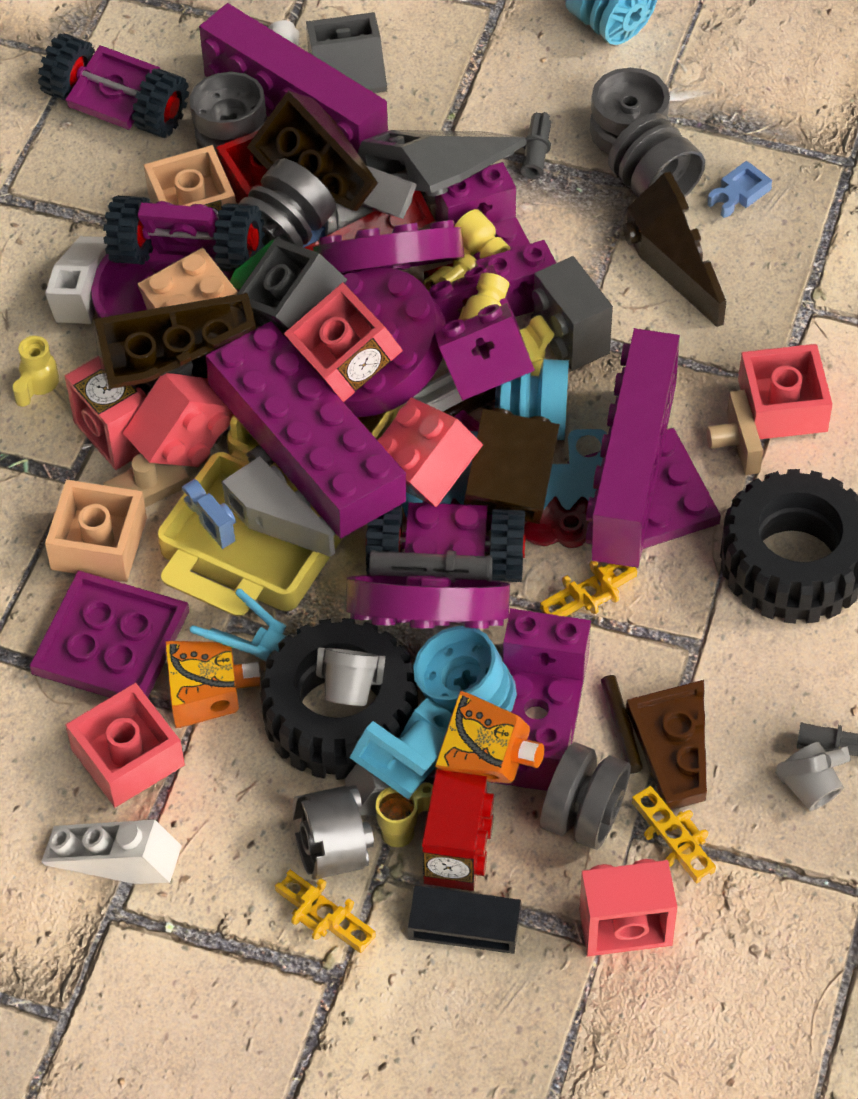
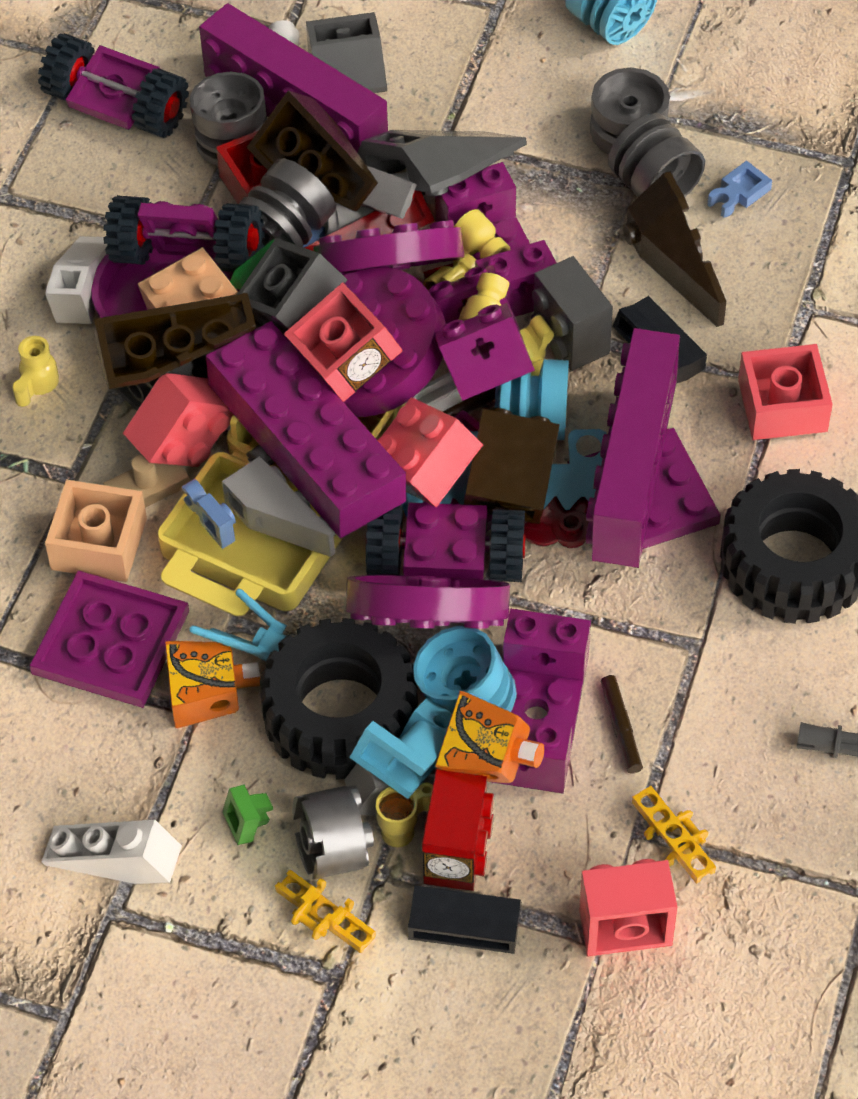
(103, 411): coral brick -> none
(125, 744): coral brick -> none
(190, 180): light nougat brick -> none
(245, 813): none -> bright green tile
(349, 674): light grey piece -> none
(426, 564): dark grey pin -> none
(537, 146): dark grey axle -> none
(585, 795): flat silver wheel -> none
(604, 592): yellow piece -> none
(649, 316): none -> black piece
(673, 741): reddish brown wing -> none
(739, 432): tan tile -> none
(812, 774): light grey piece -> none

